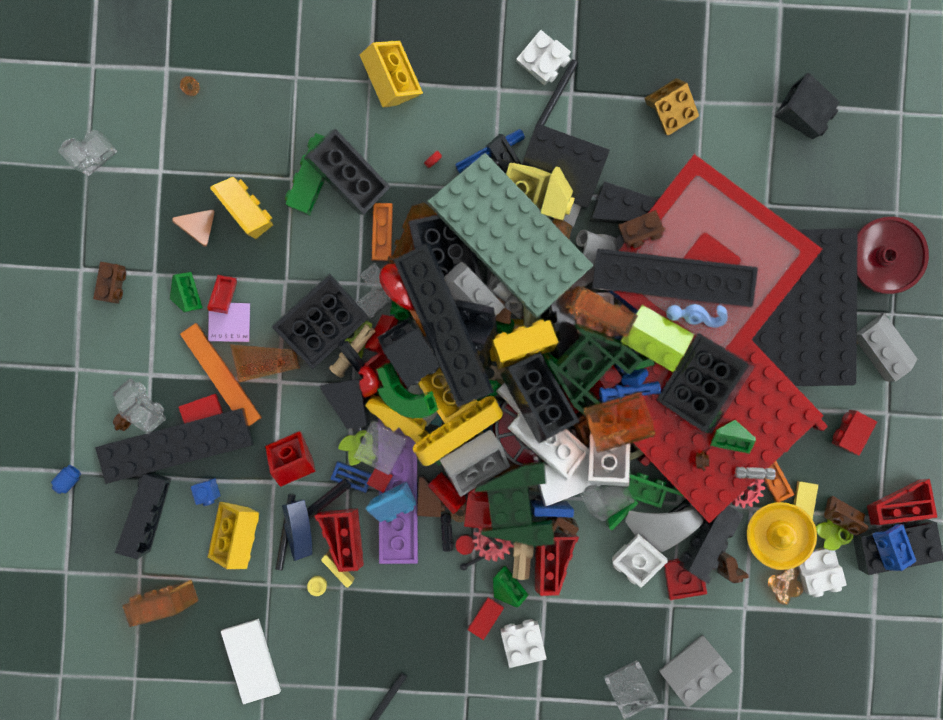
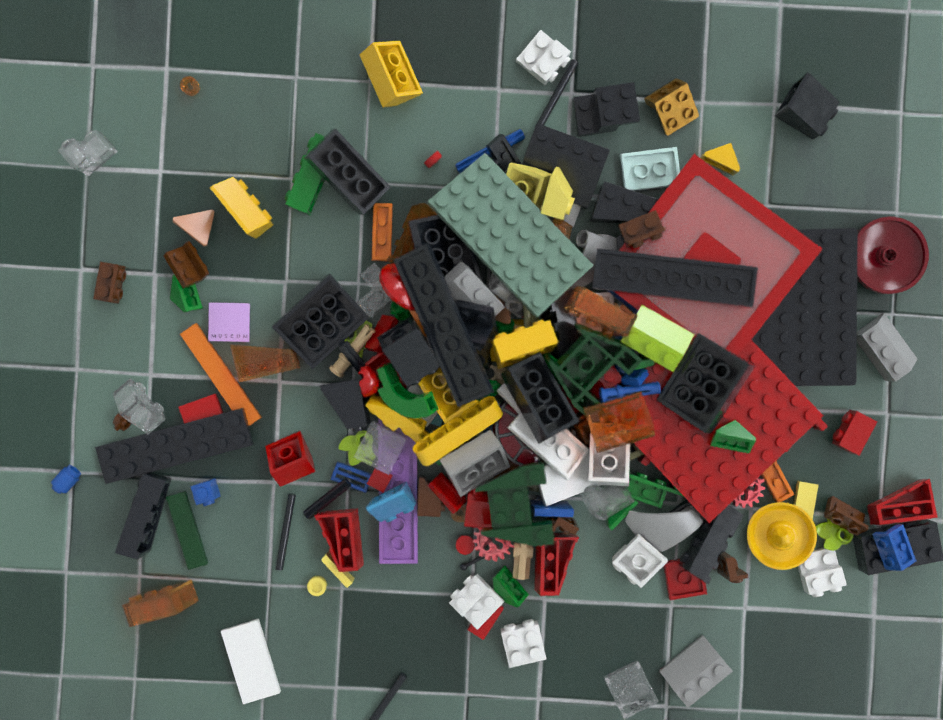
(186, 265): none -> reddish brown bracket
(187, 530): none -> dark green tile
(222, 294): red tile -> none
(233, 536): yellow slope -> none
(298, 529): dark blue slope -> none
(446, 532): black axle -> none
(476, 600): none -> white plate
(606, 109): none -> black bracket
(649, 169): none -> light aqua tile
(696, 314): light blue piece -> none
(702, 460): reddish brown plate -> none
(722, 158): none -> yellow slope
(755, 473): light grey axle -> none
(788, 585): clear orange plate -> none

